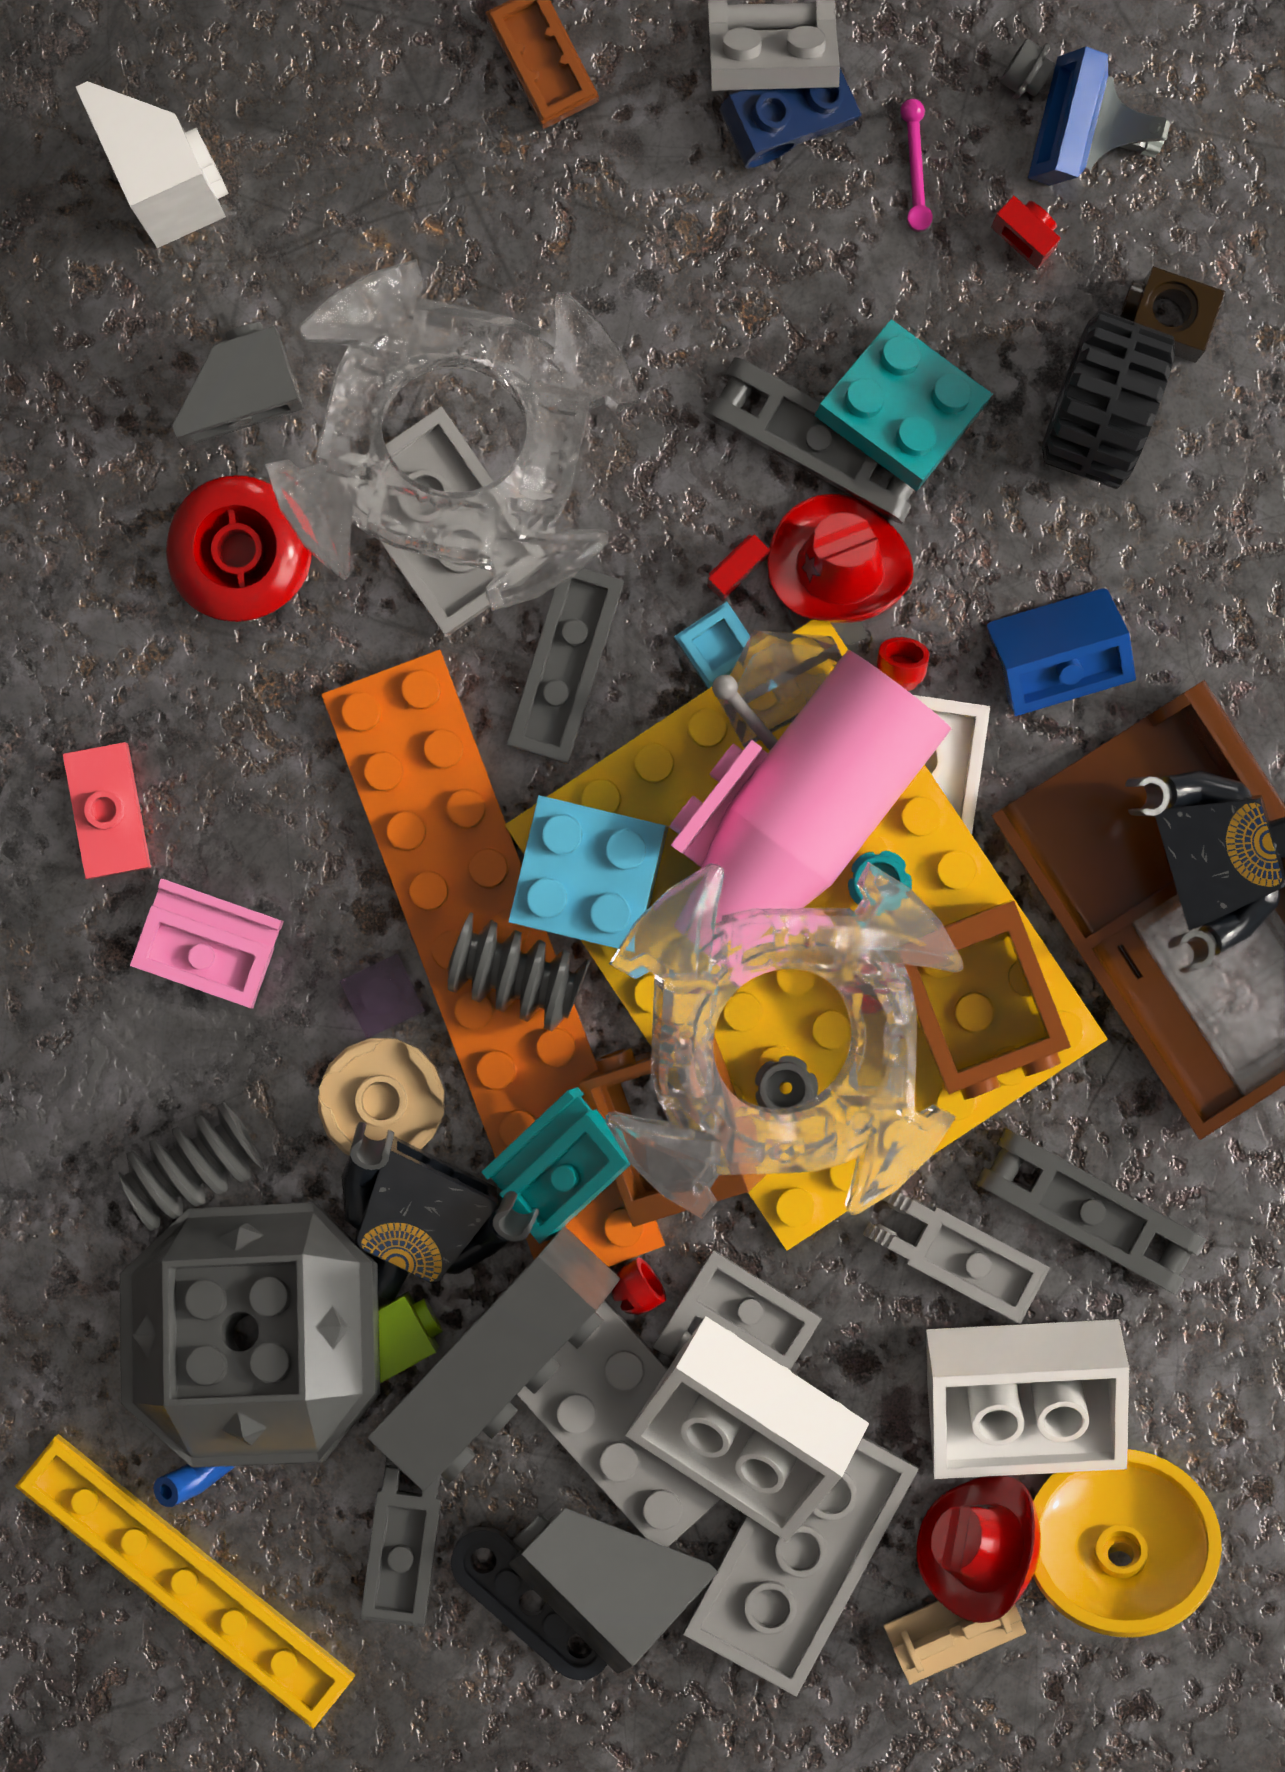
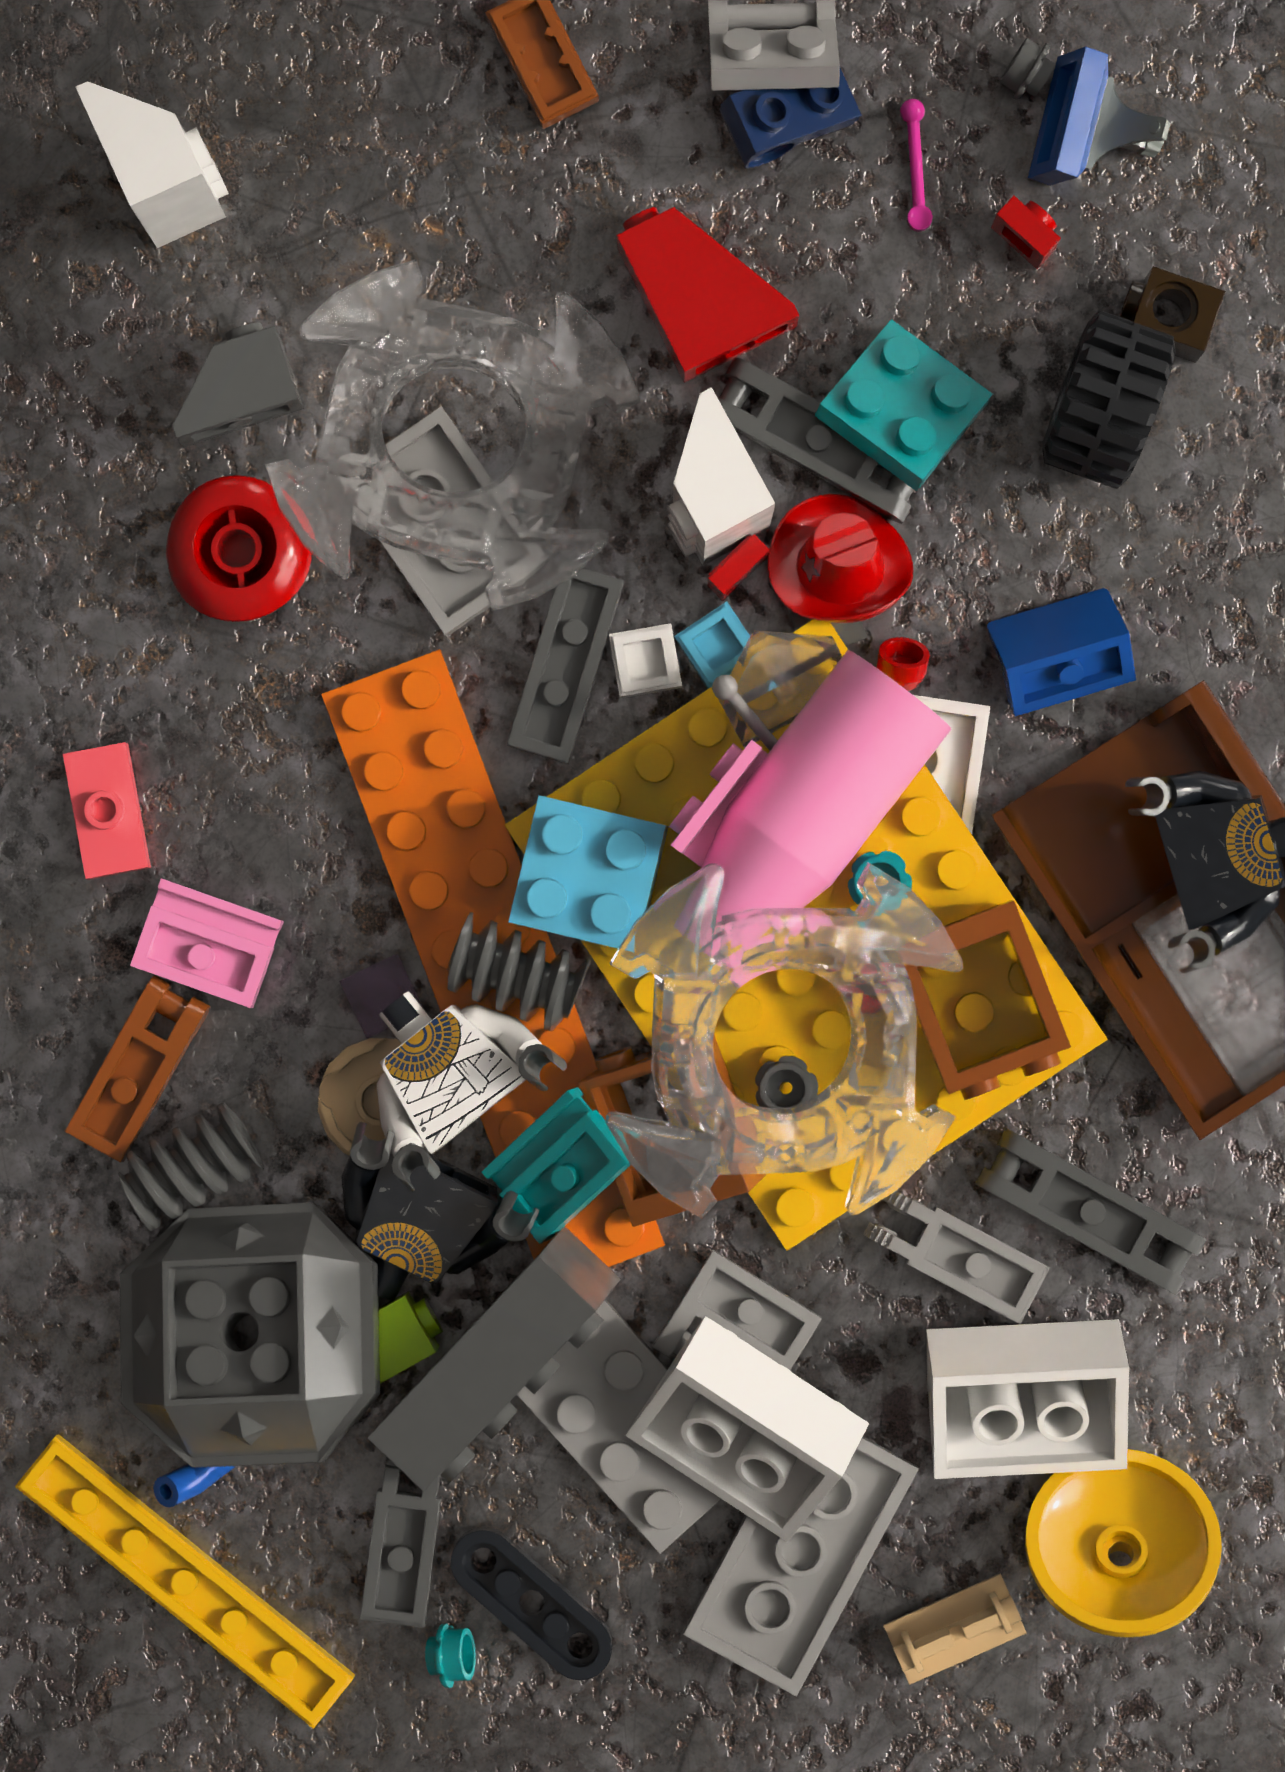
(136, 1071): none -> dark orange plate
(449, 1075): none -> torso
(451, 1654): none -> teal plate
(608, 1582): dark grey slope -> none
(638, 1288): red hinge -> none
(645, 660): none -> white tile
(699, 292): none -> red slope
(716, 487): none -> white slope
(980, 1547): red hat -> none

